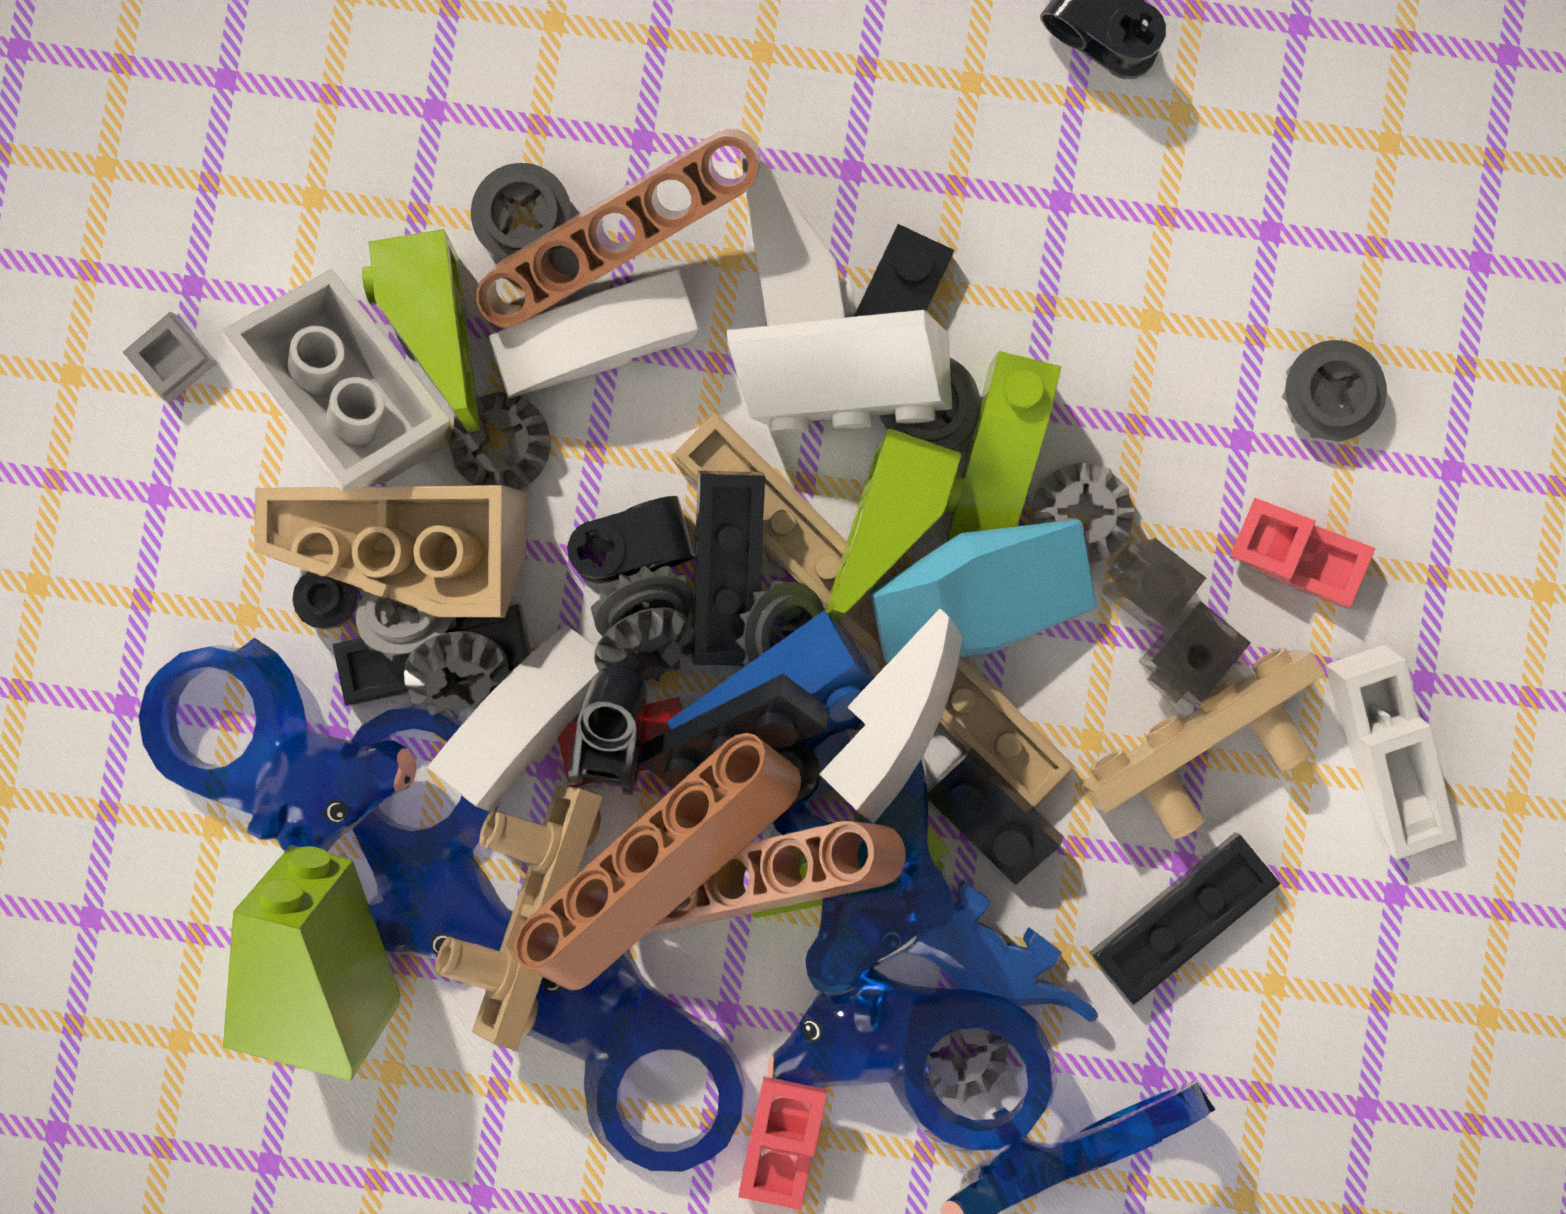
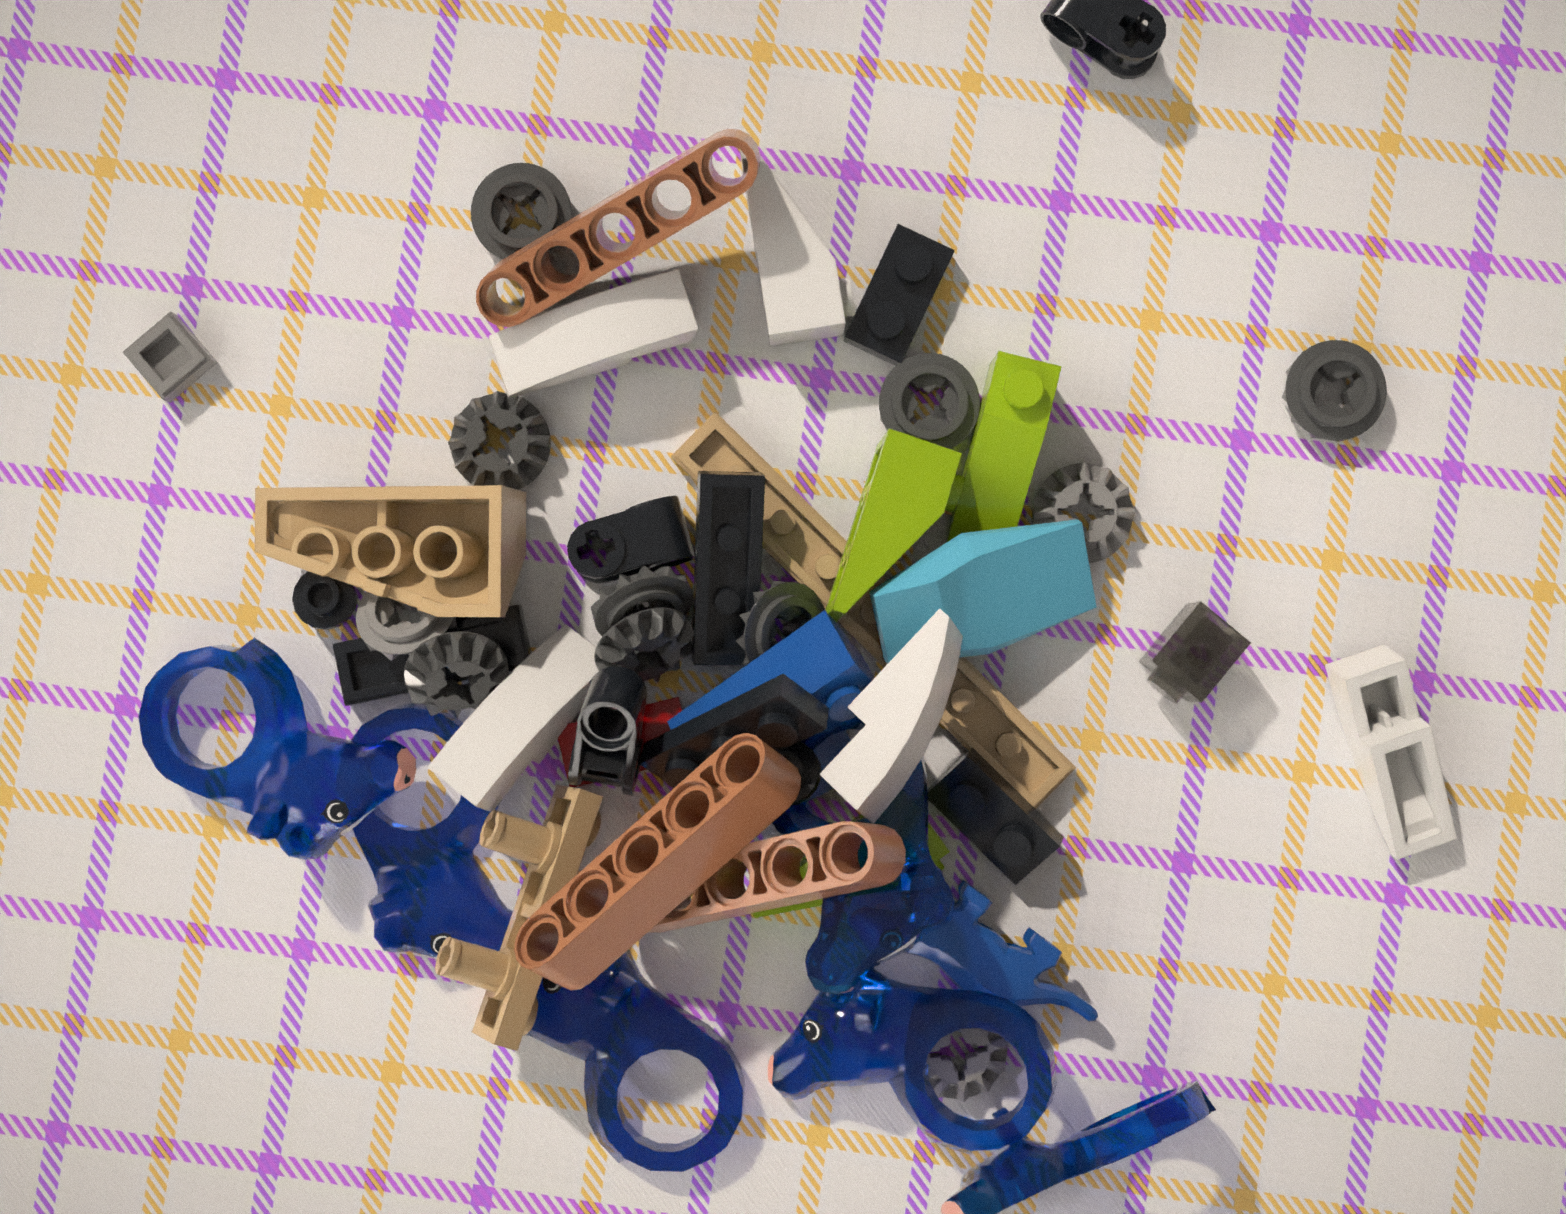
(308, 968): lime slope -> none
(339, 383): white slope -> none
(422, 298): lime slope -> none
(782, 1143): coral slope -> none
(843, 370): white slope -> none
(1152, 583): clear smoke brick -> none
(1174, 742): tan plate -> none
(1185, 918): black tile -> none
(1302, 554): coral slope -> none

